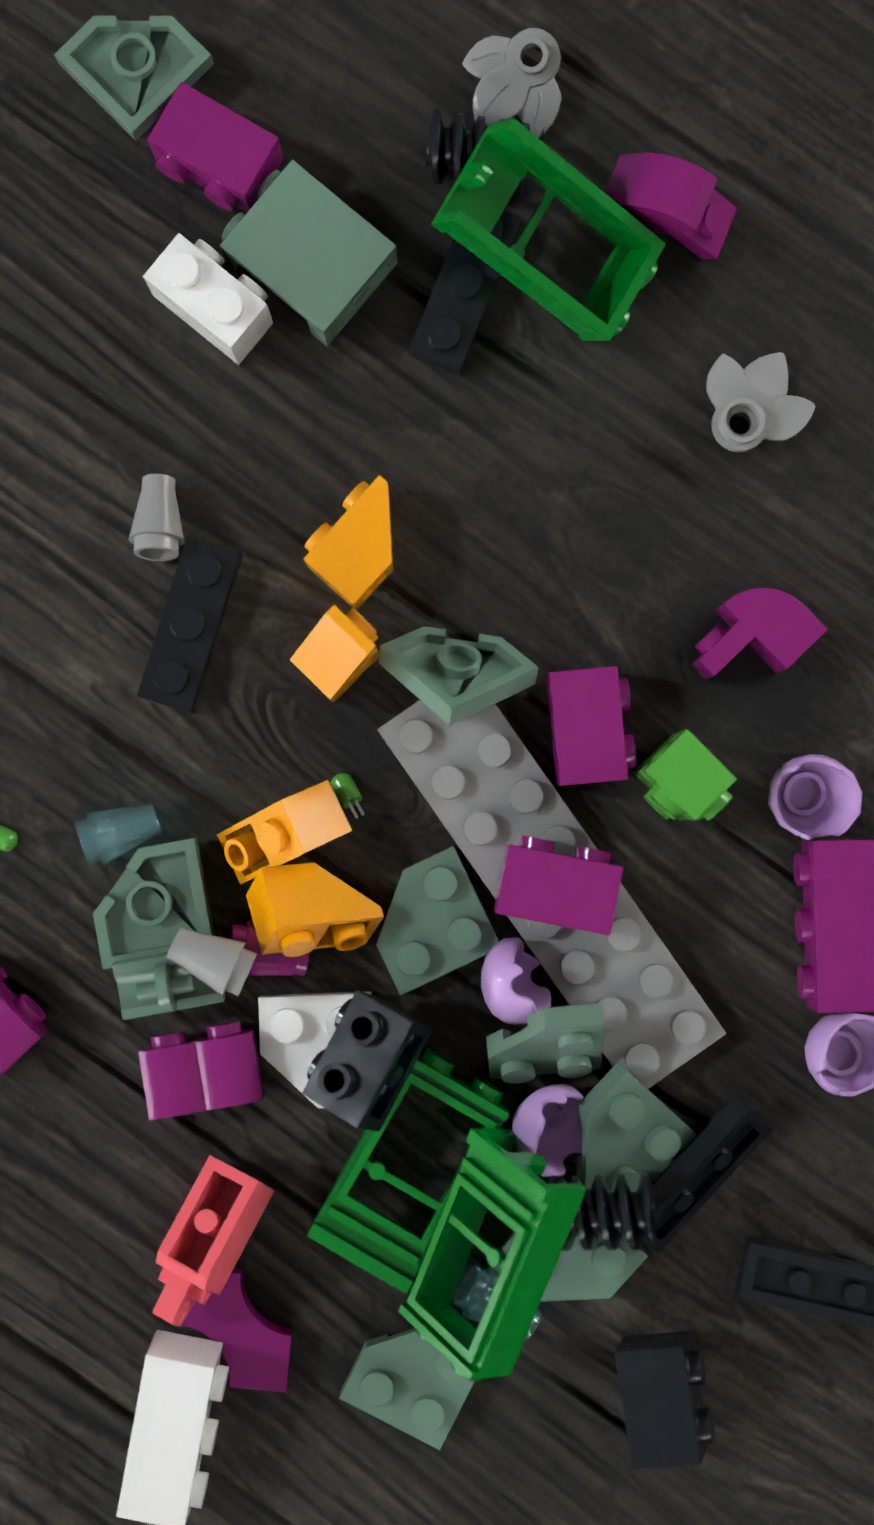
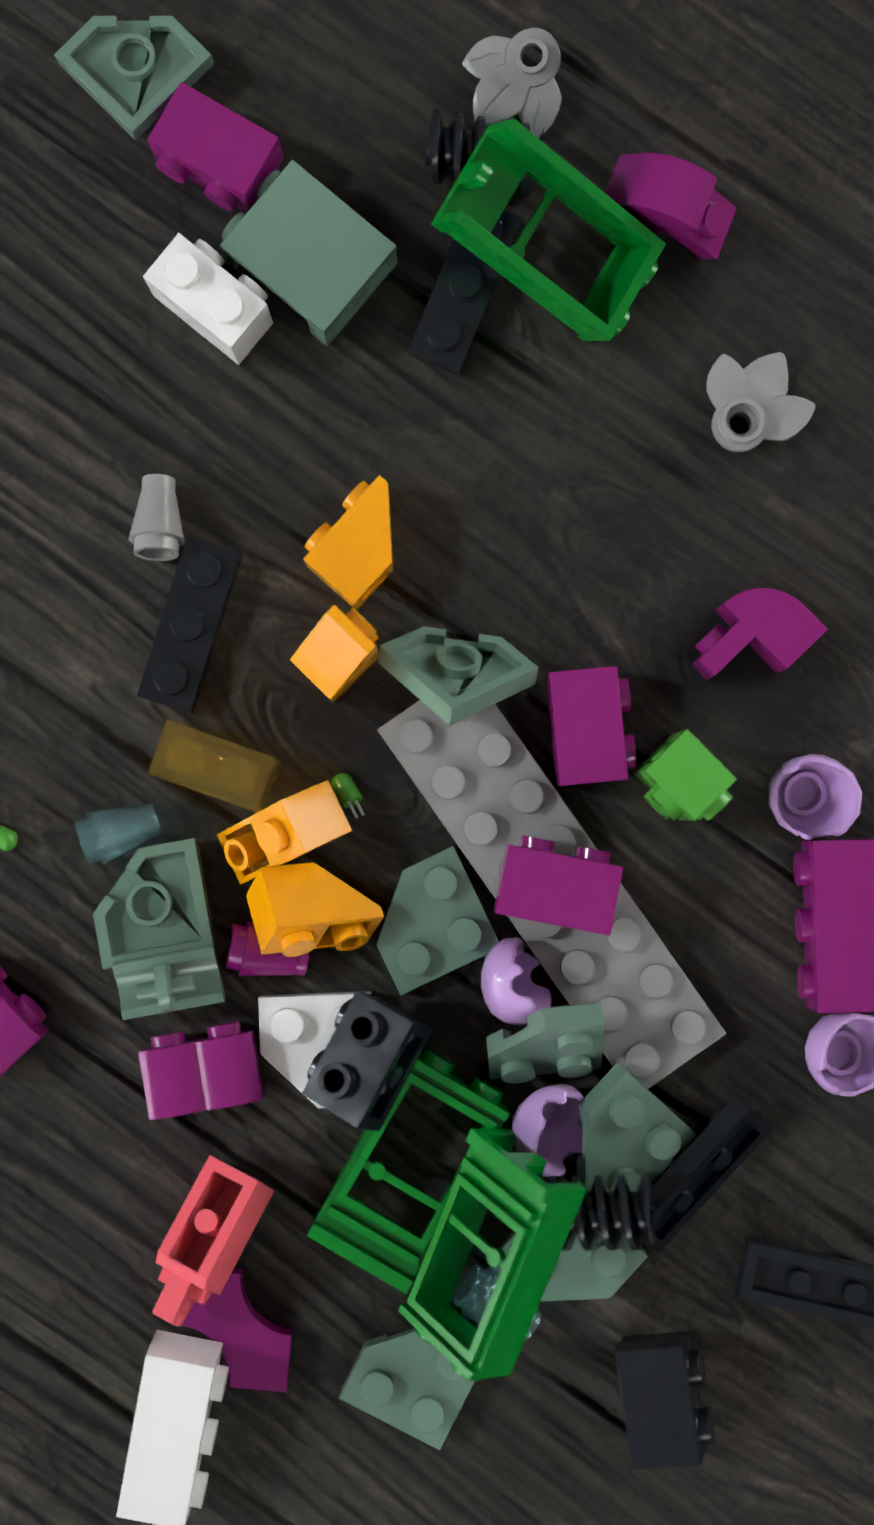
(213, 959): light grey cone -> none
(214, 766): none -> clear yellow brick

